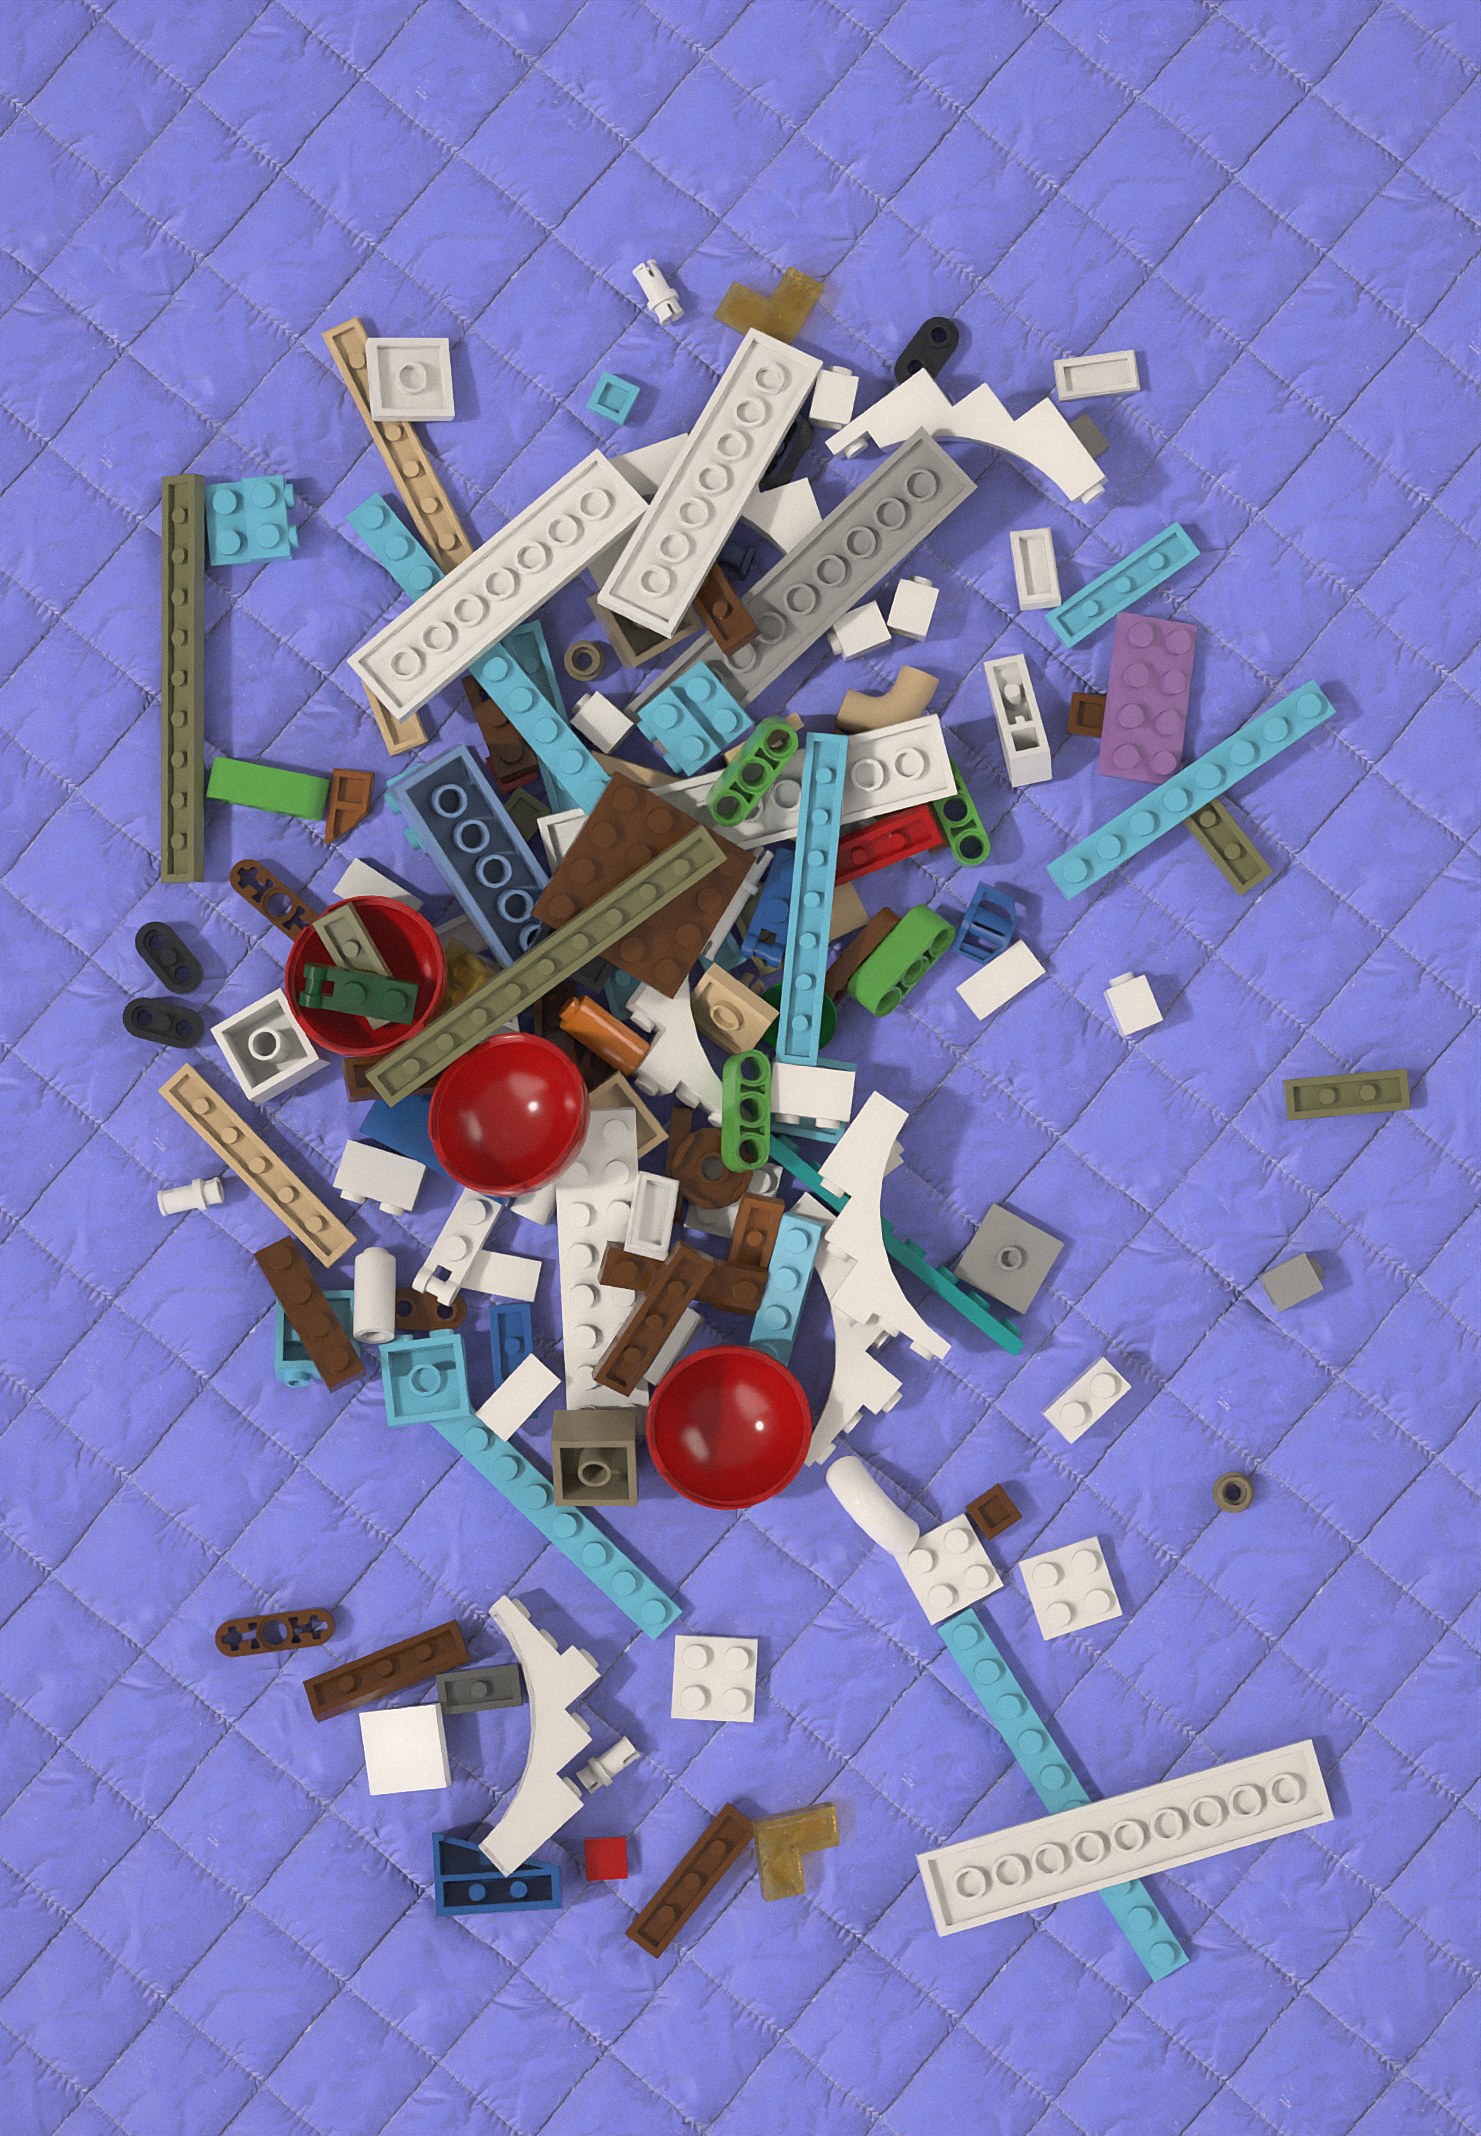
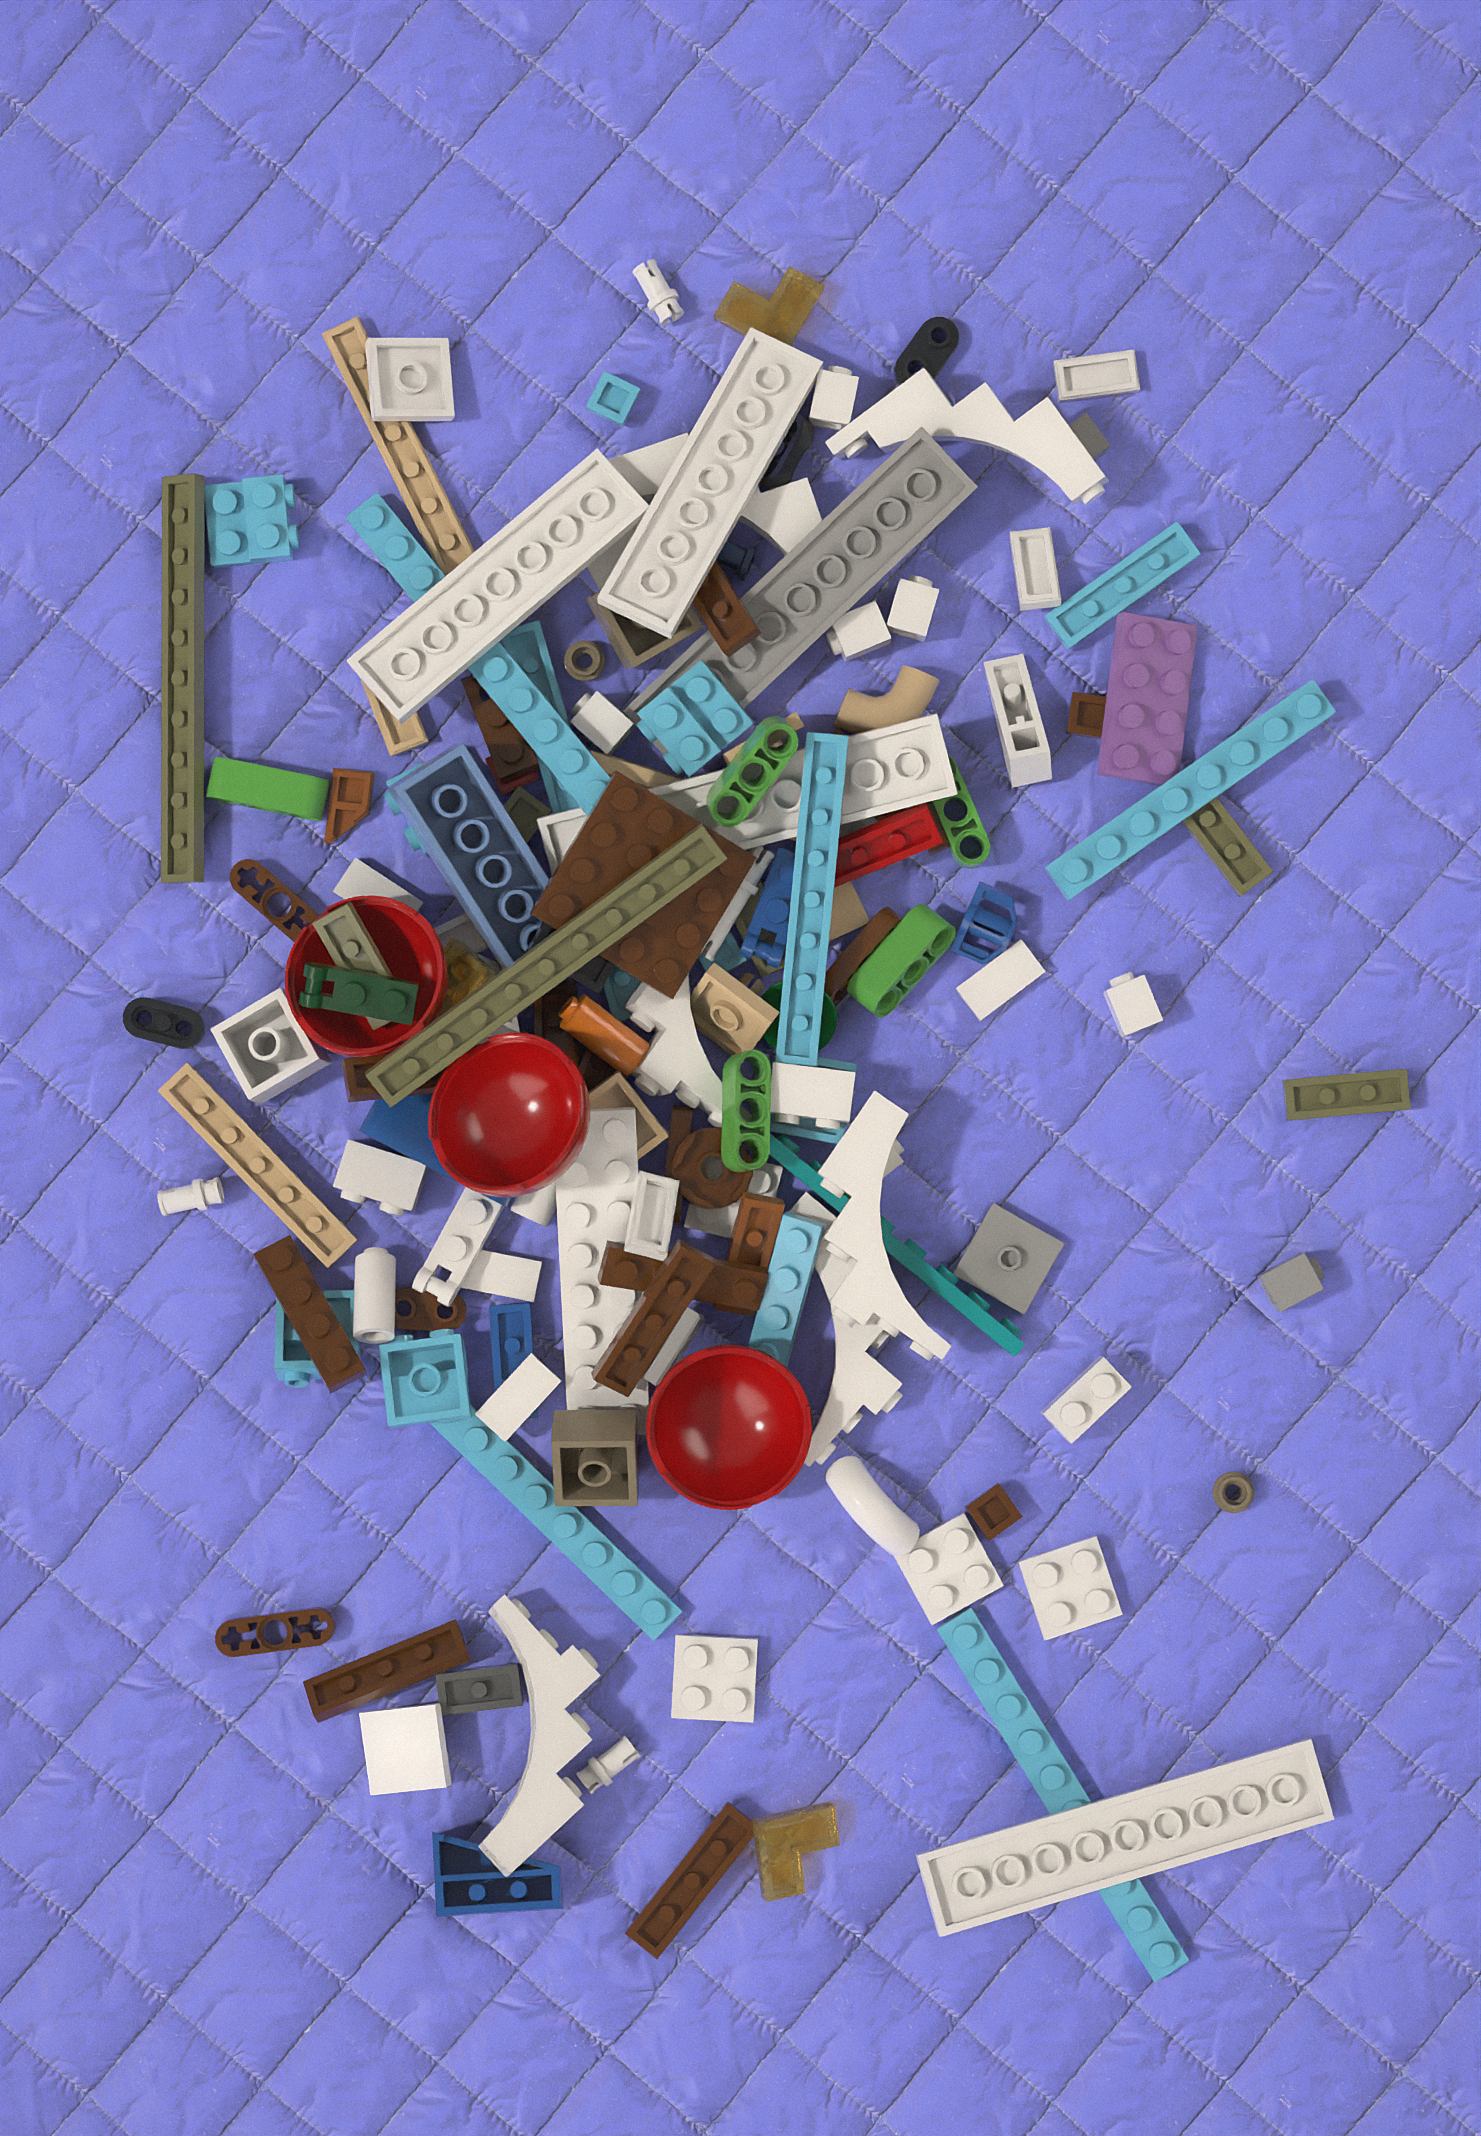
(170, 958): black plate -> none
(606, 1858): red tile -> none

